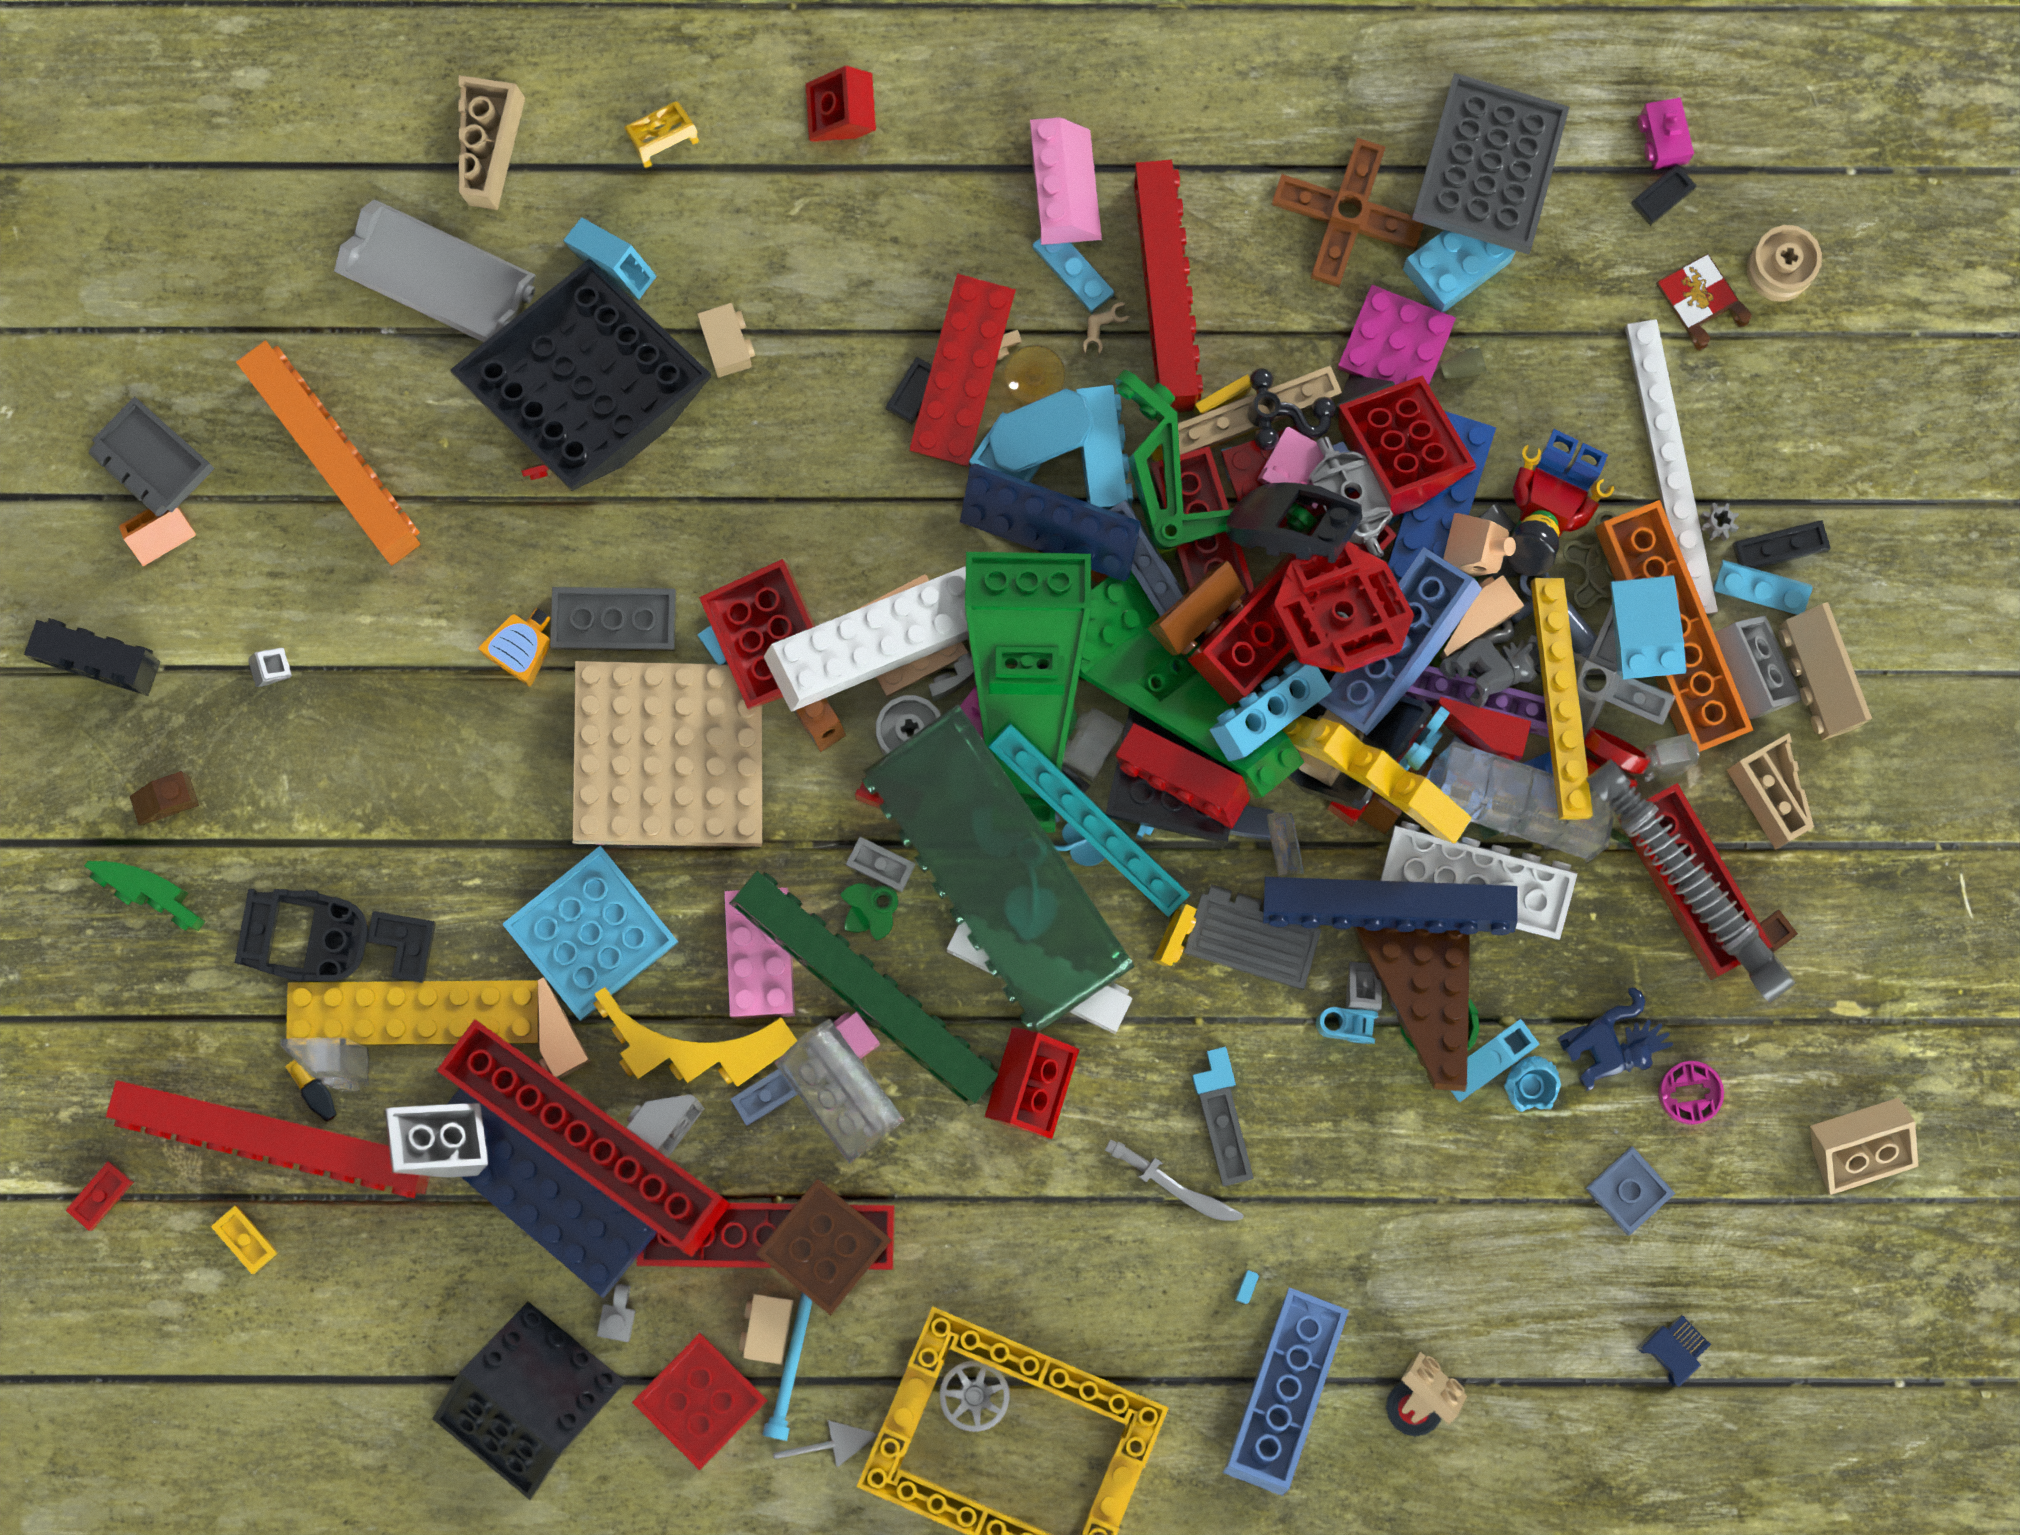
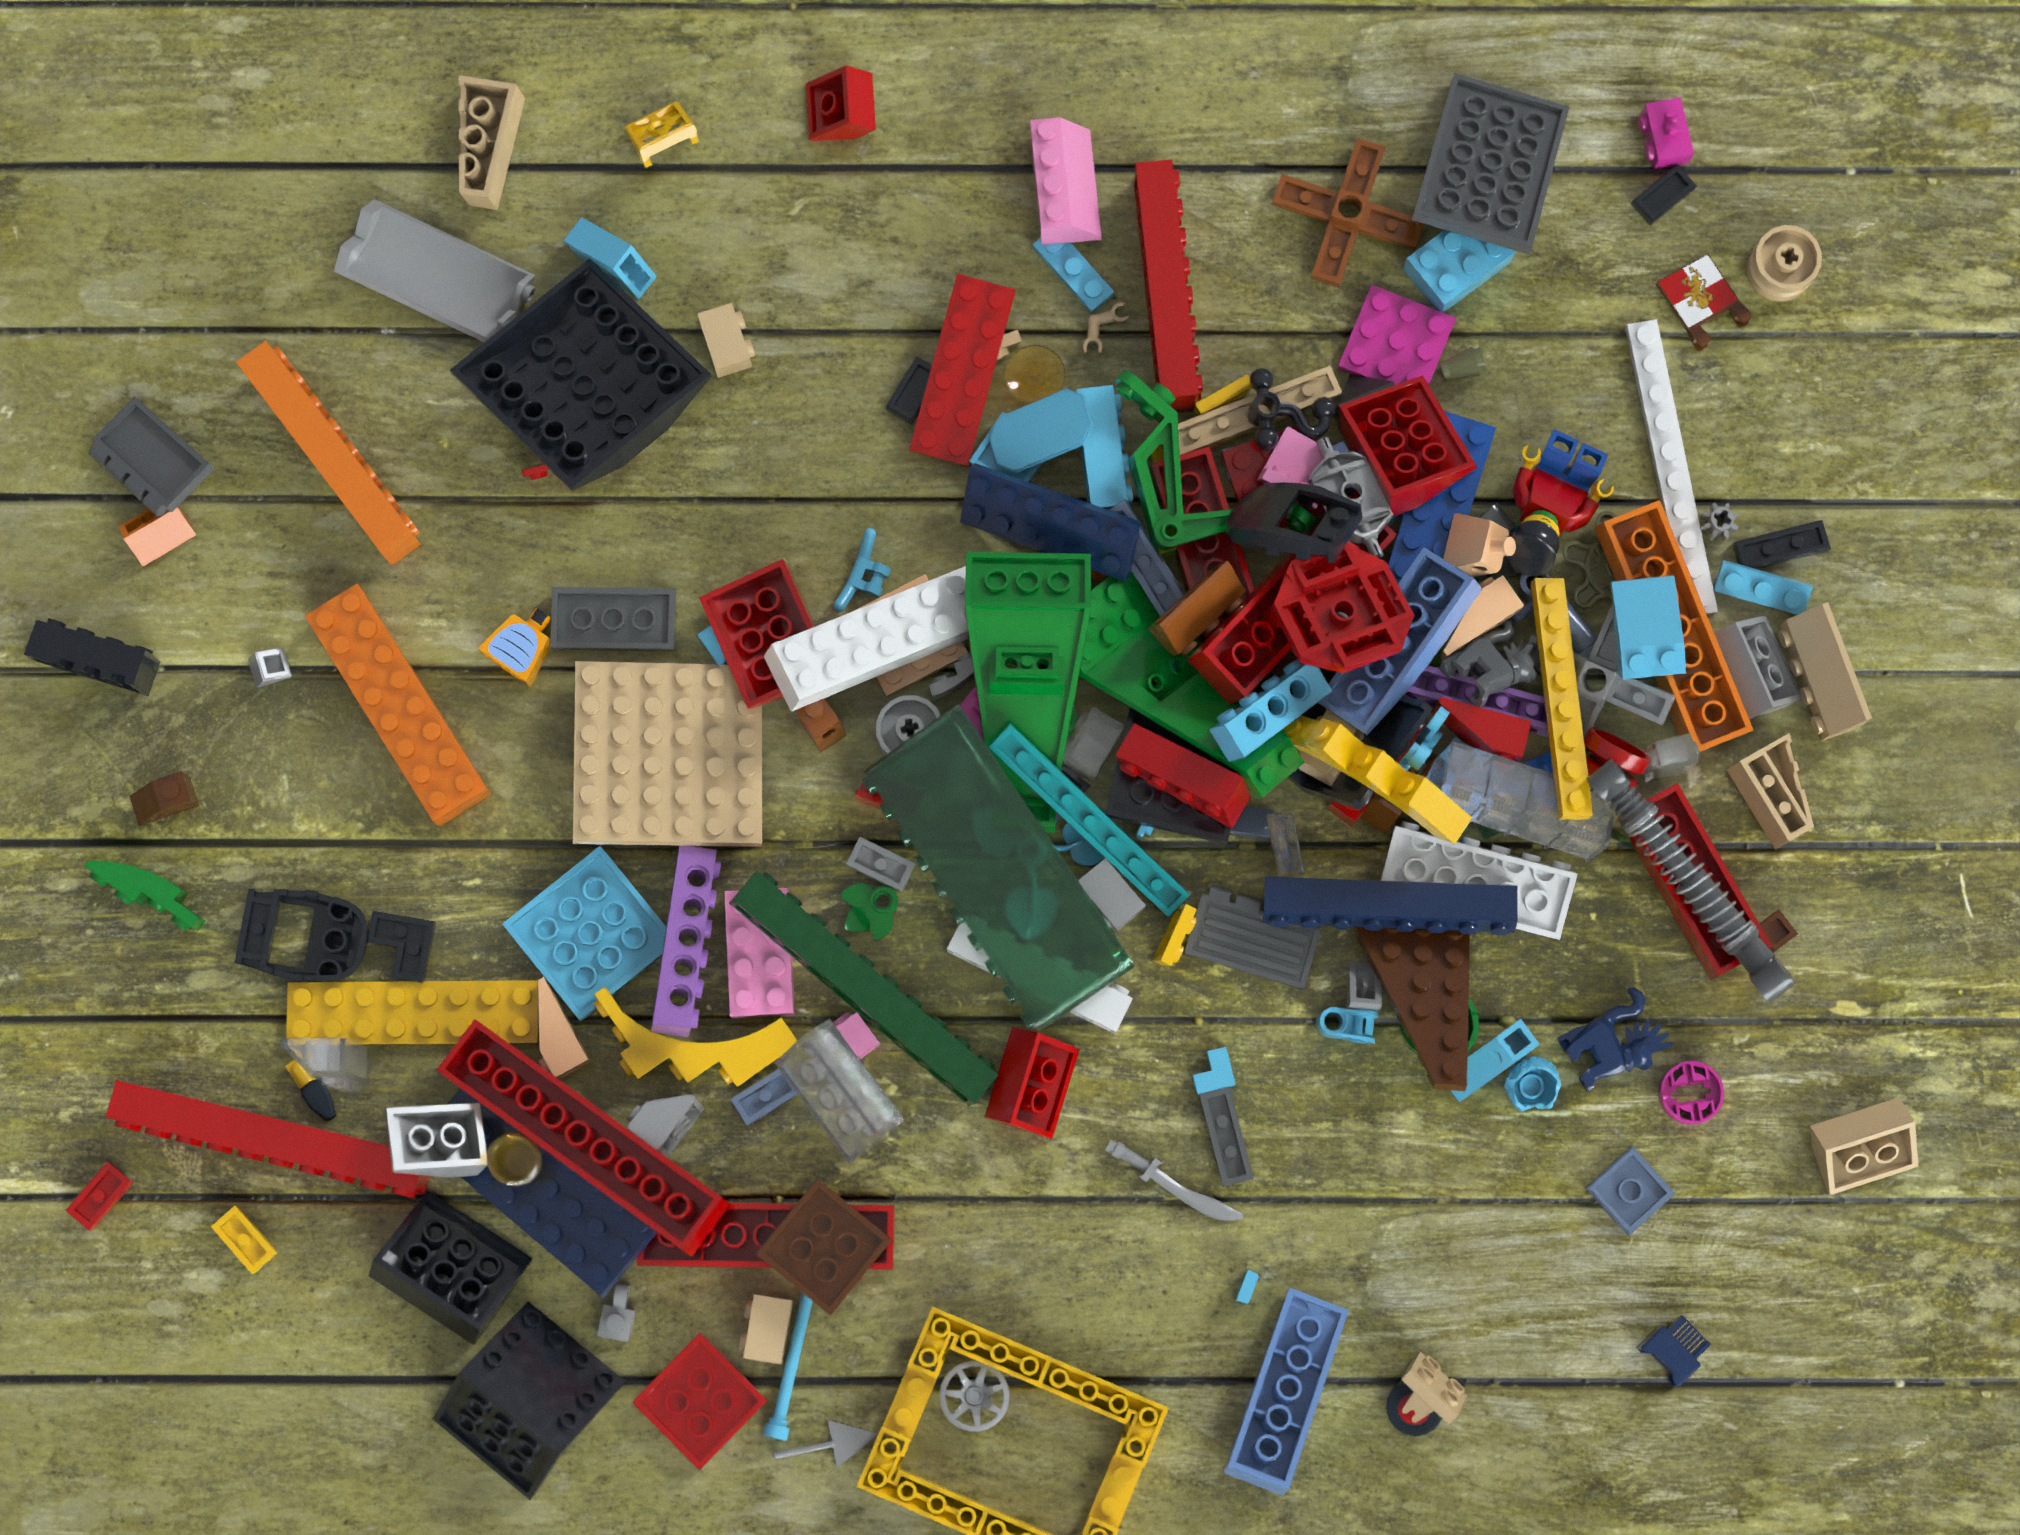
(398, 705): none -> orange brick
(449, 1267): none -> black slope
(514, 1159): none -> clear yellow hat
(668, 1017): none -> medium lavender brick
(861, 565): none -> medium azure piece
(1111, 895): none -> light grey brick

